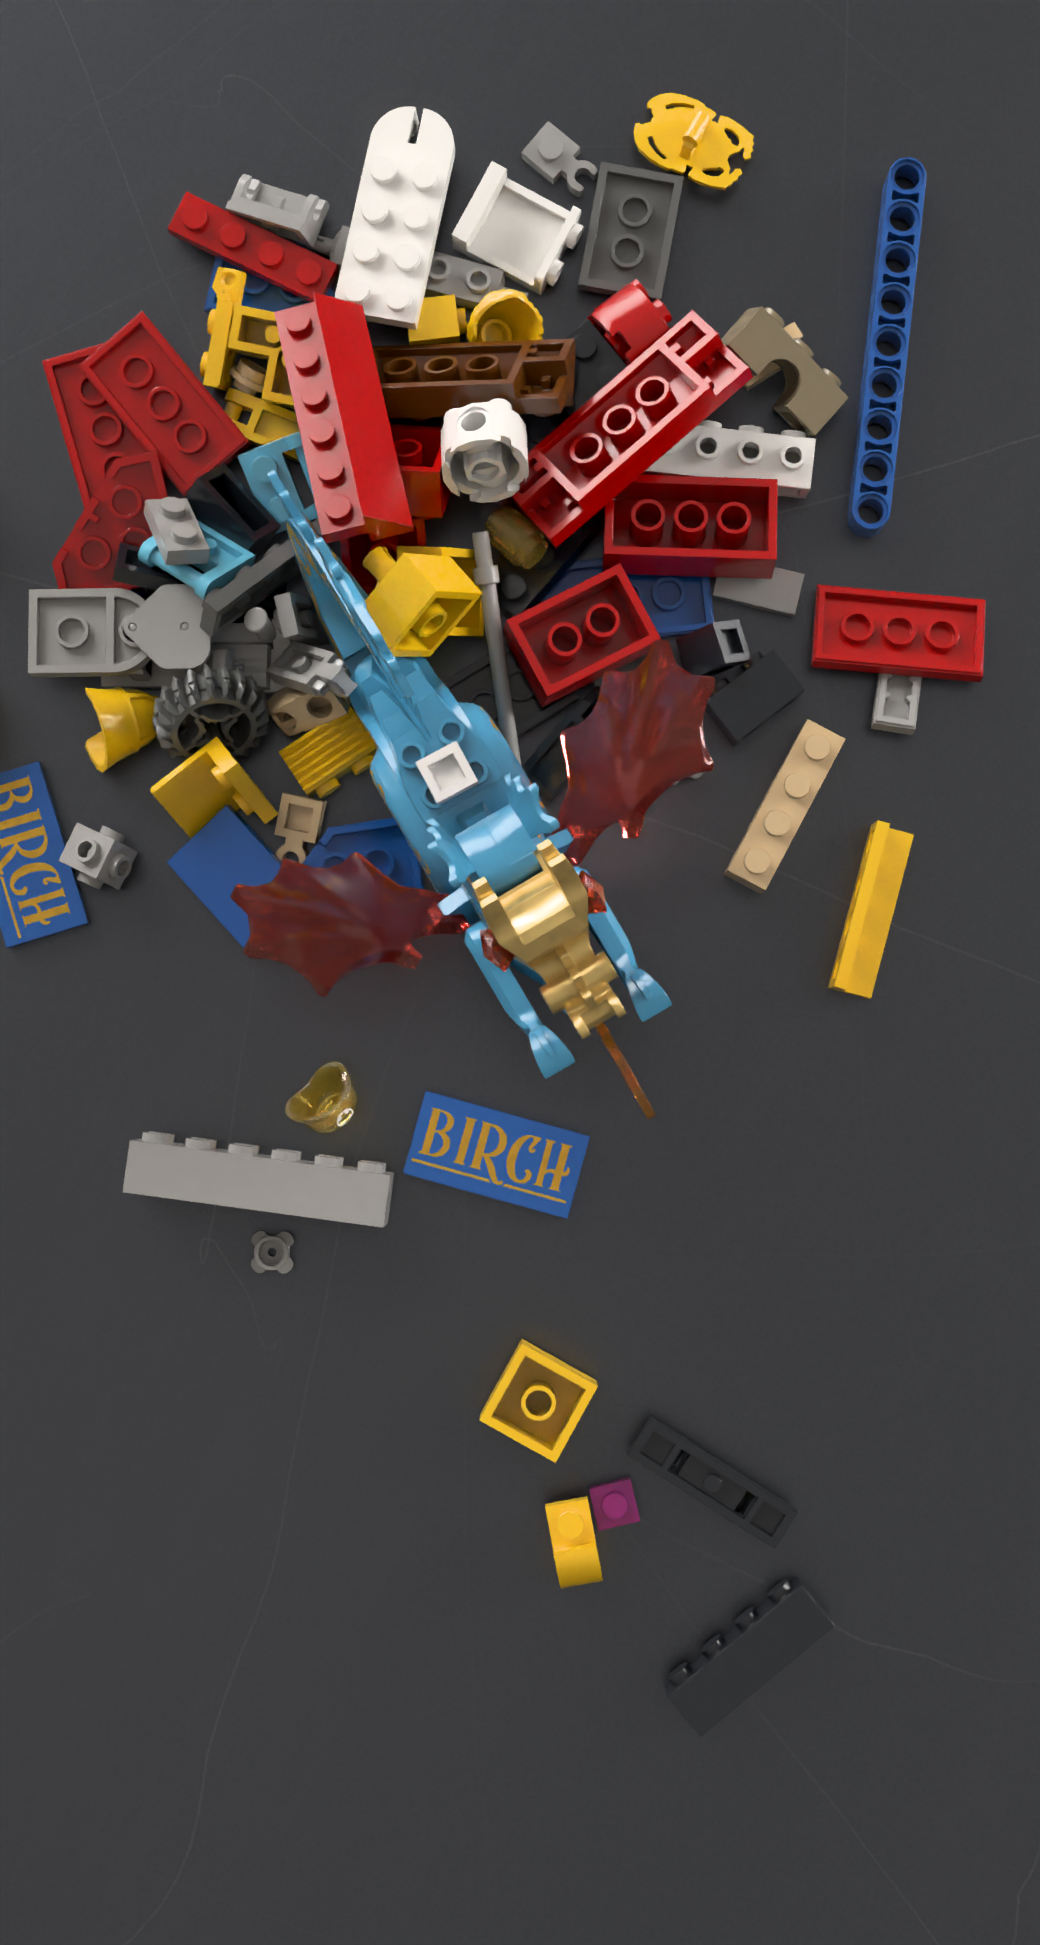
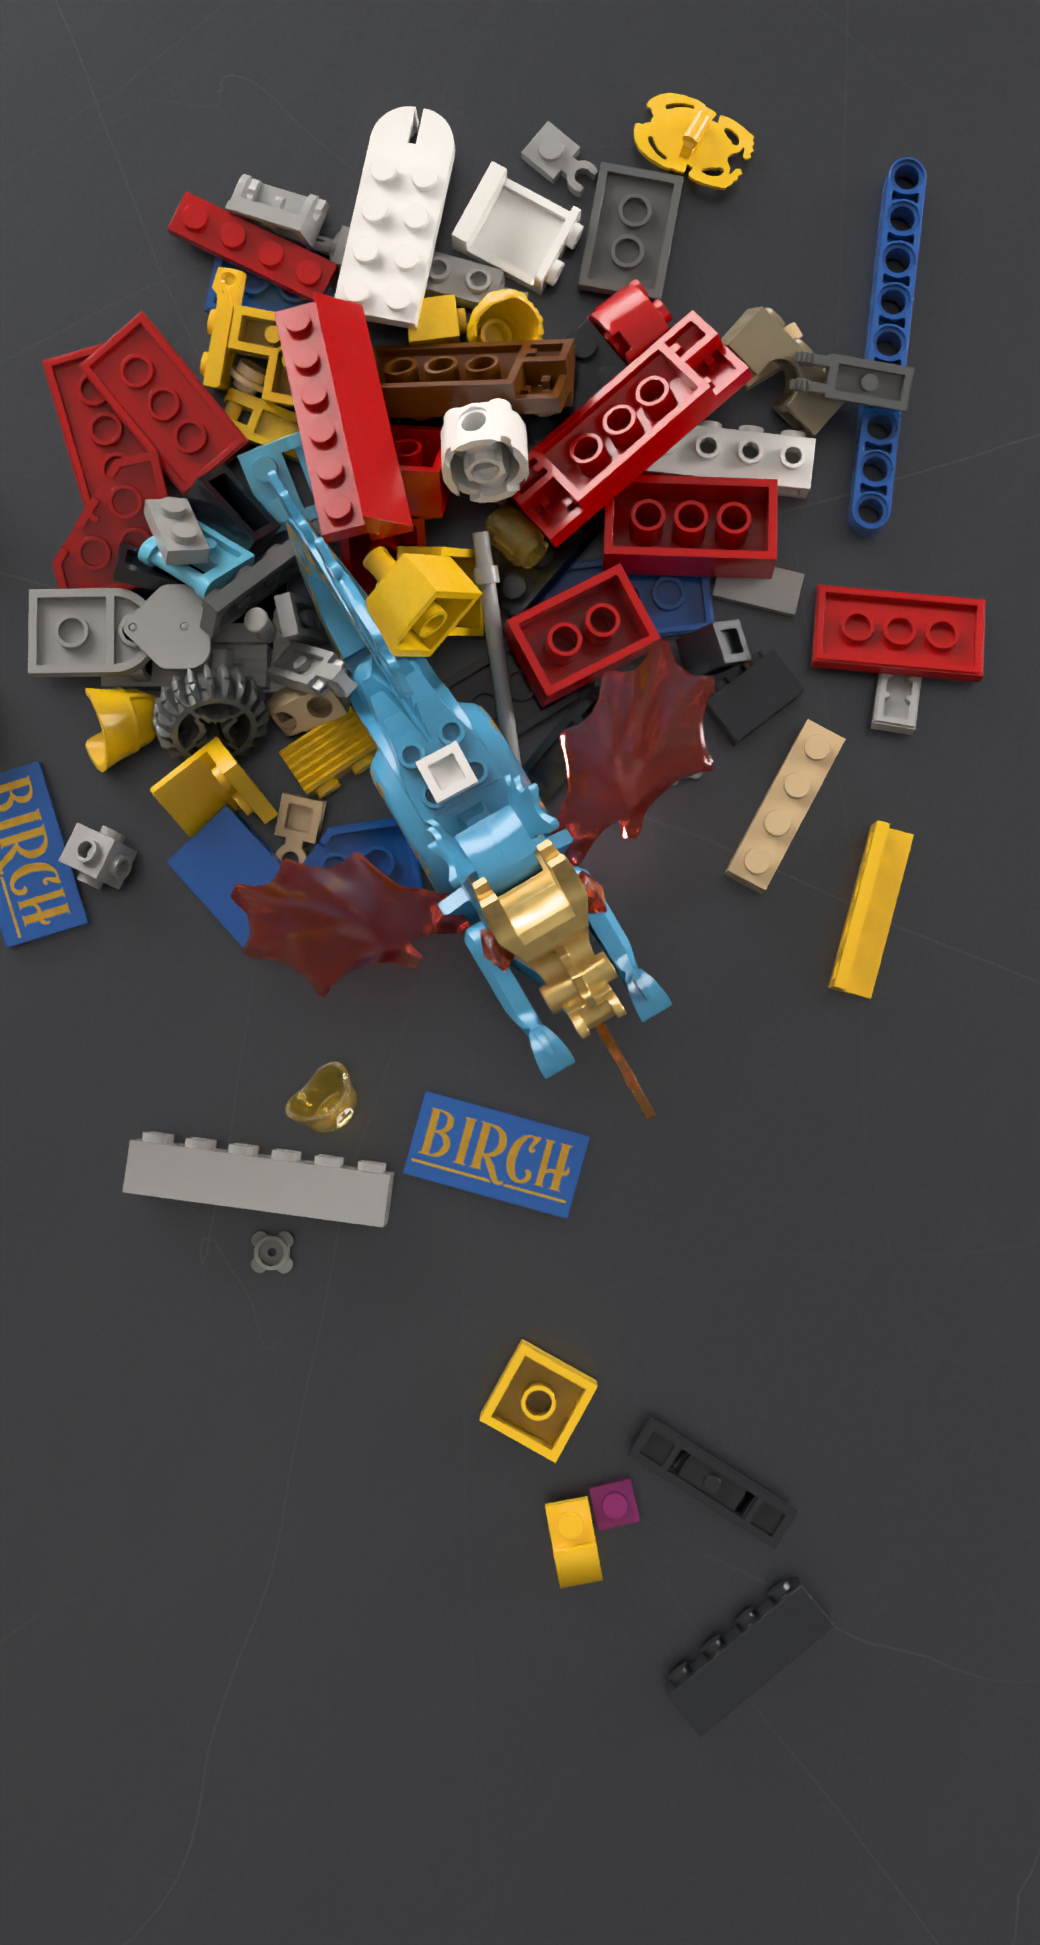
(857, 381): none -> dark grey hinge

